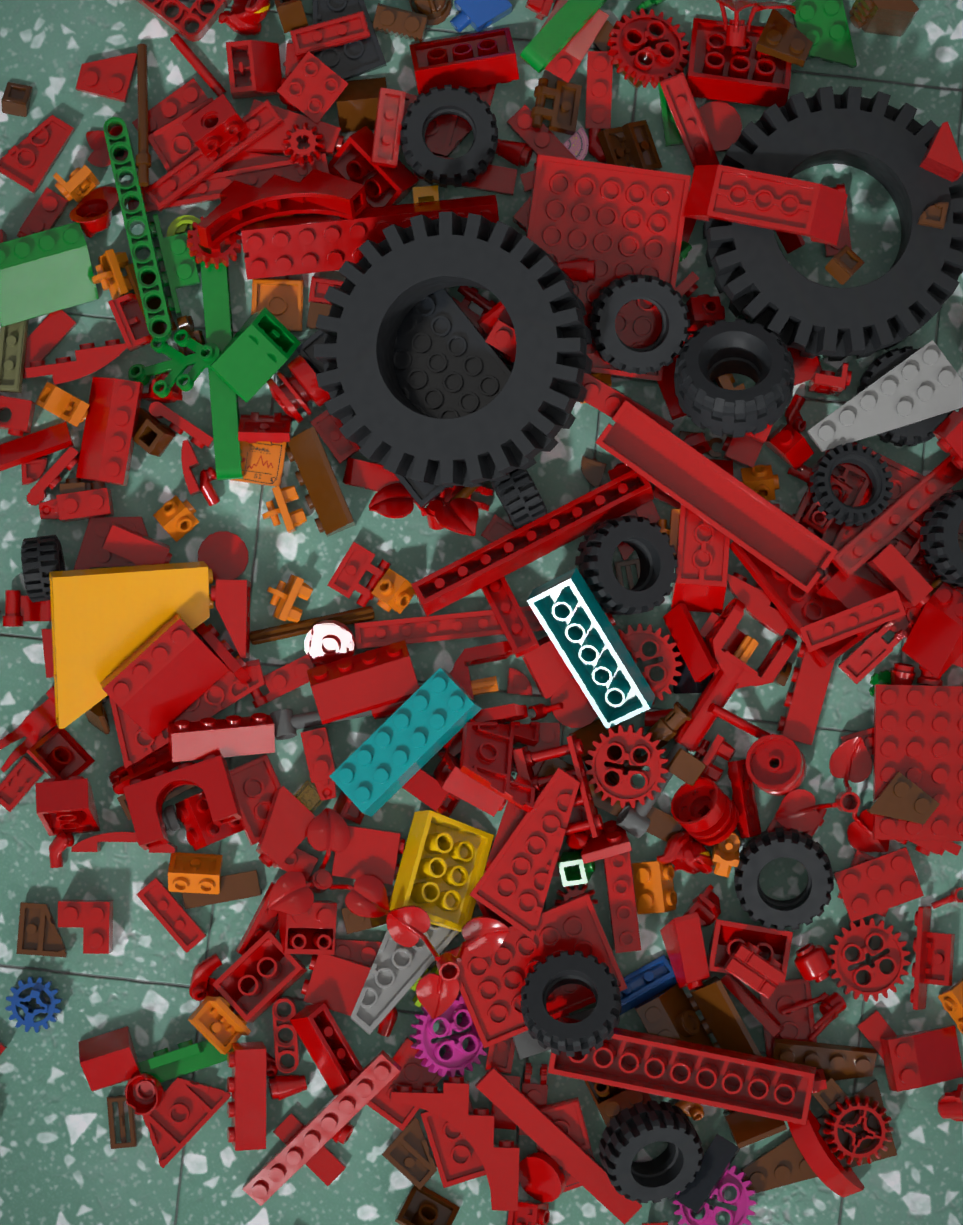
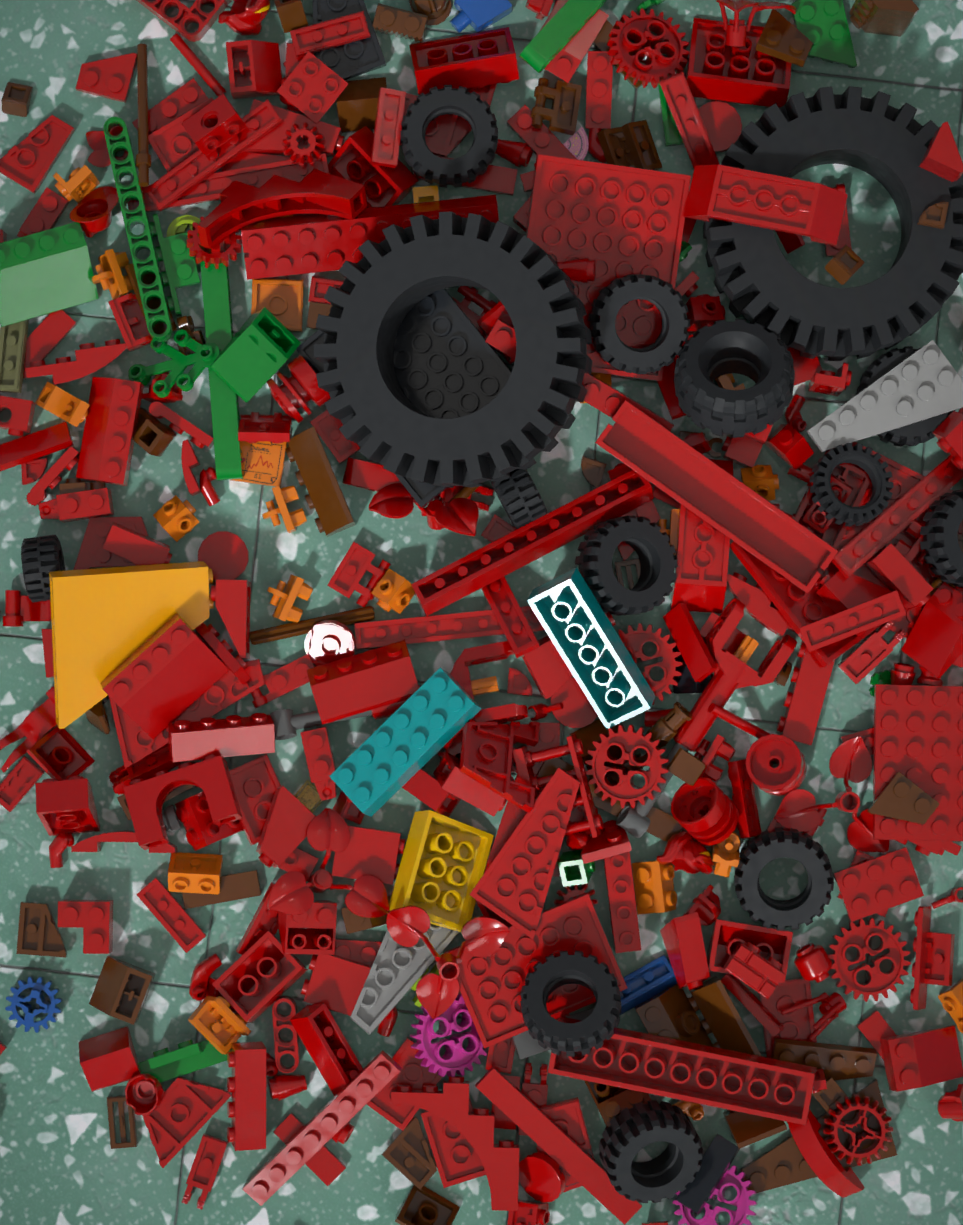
(121, 990): none -> reddish brown slope
(205, 1168): none -> red hinge

